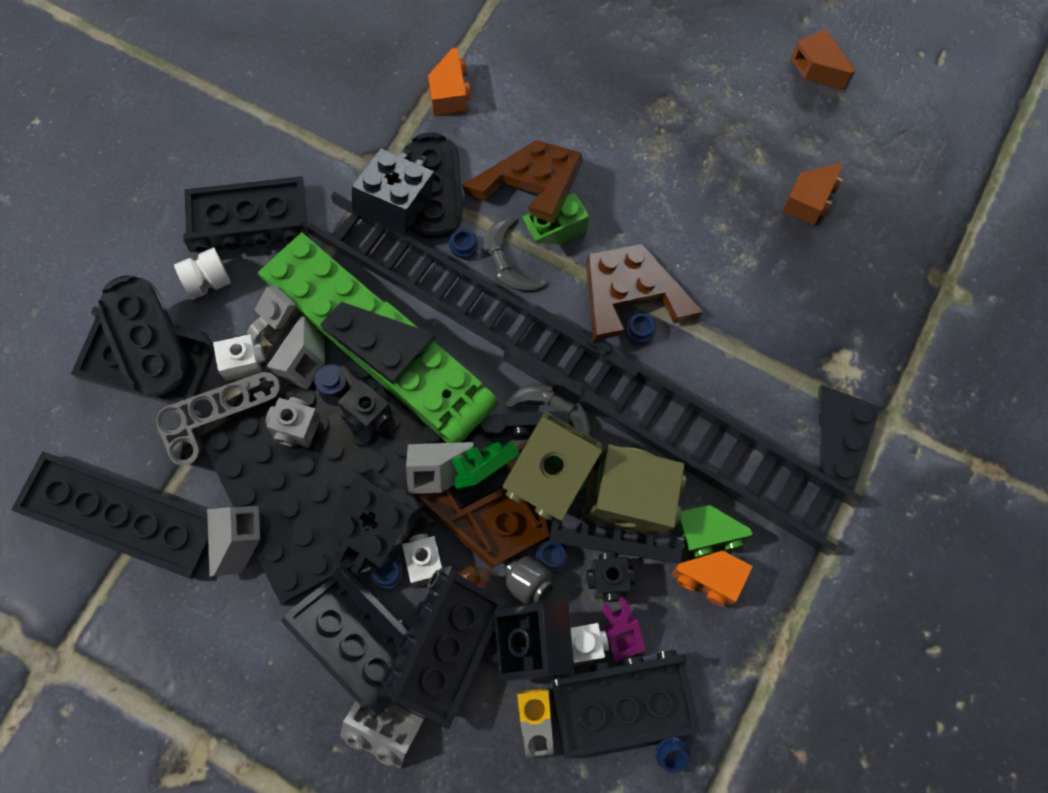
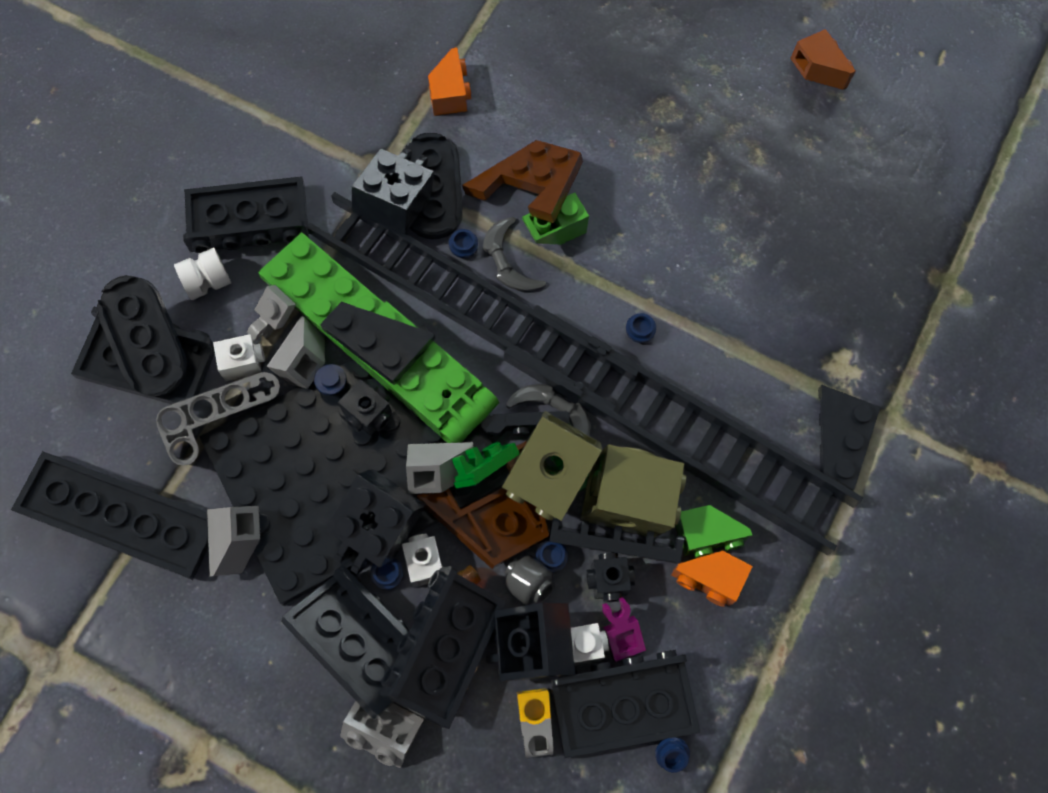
(292, 422): light grey brick -> none
(630, 278): wing -> none
(811, 193): dark orange slope -> none

